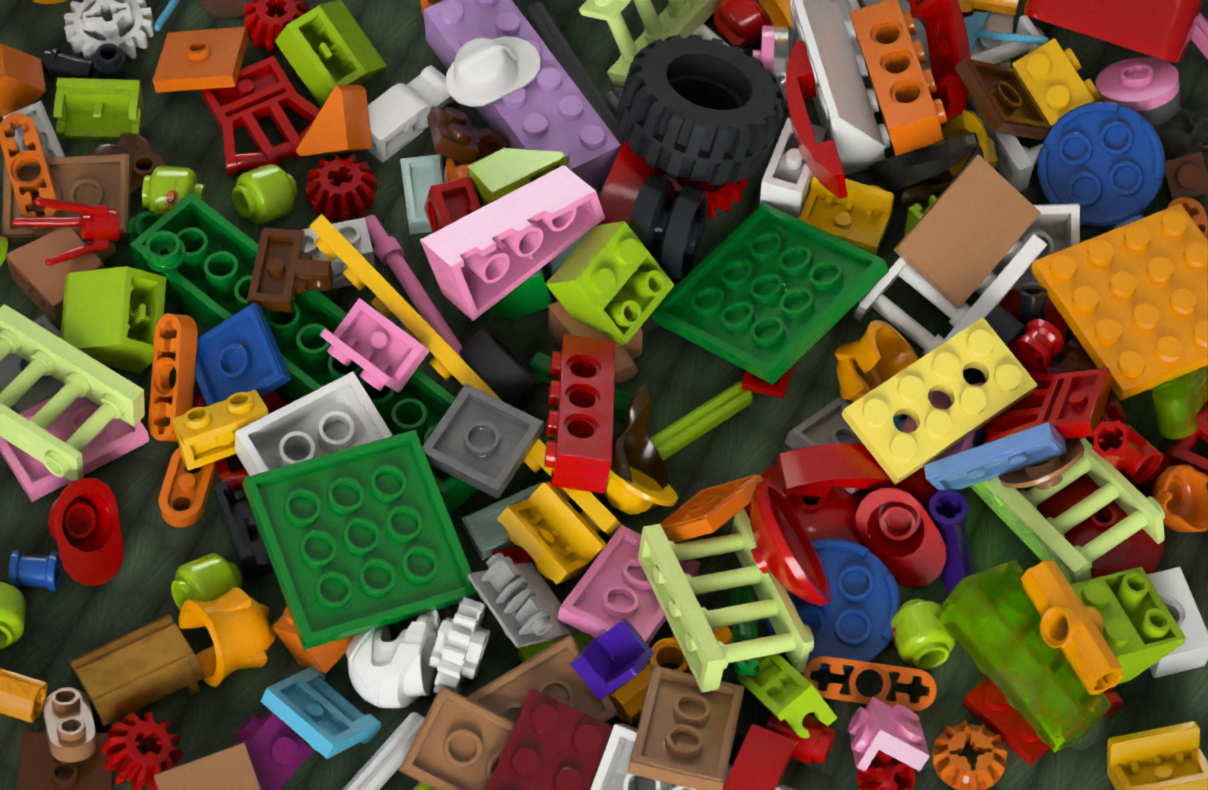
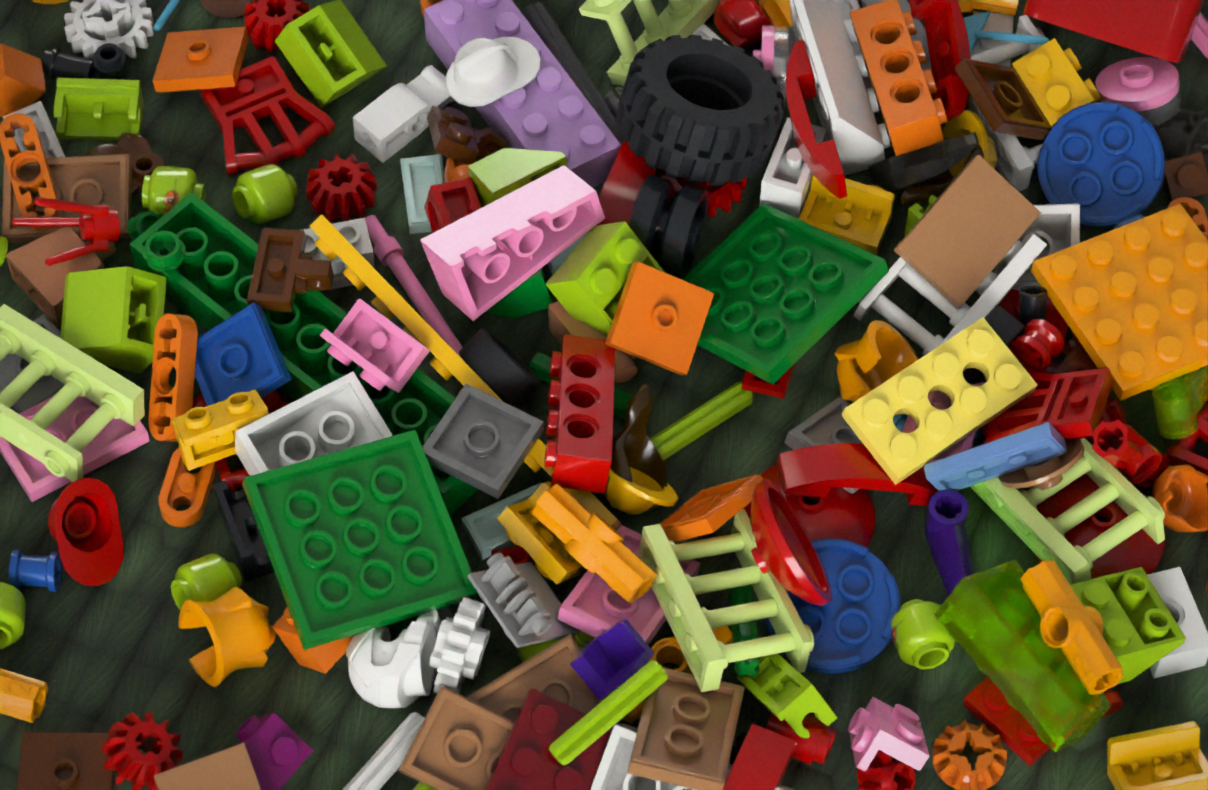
(69, 725): medium nougat plate -> none
(138, 669): pearl gold piece -> none
(319, 713): medium azure plate -> none
(340, 124): orange slope -> none
(594, 543): none -> light orange piece
(608, 712): none -> lime axle
(659, 318): none -> orange plate
(901, 536): red piece -> none
(904, 676): orange beam -> none

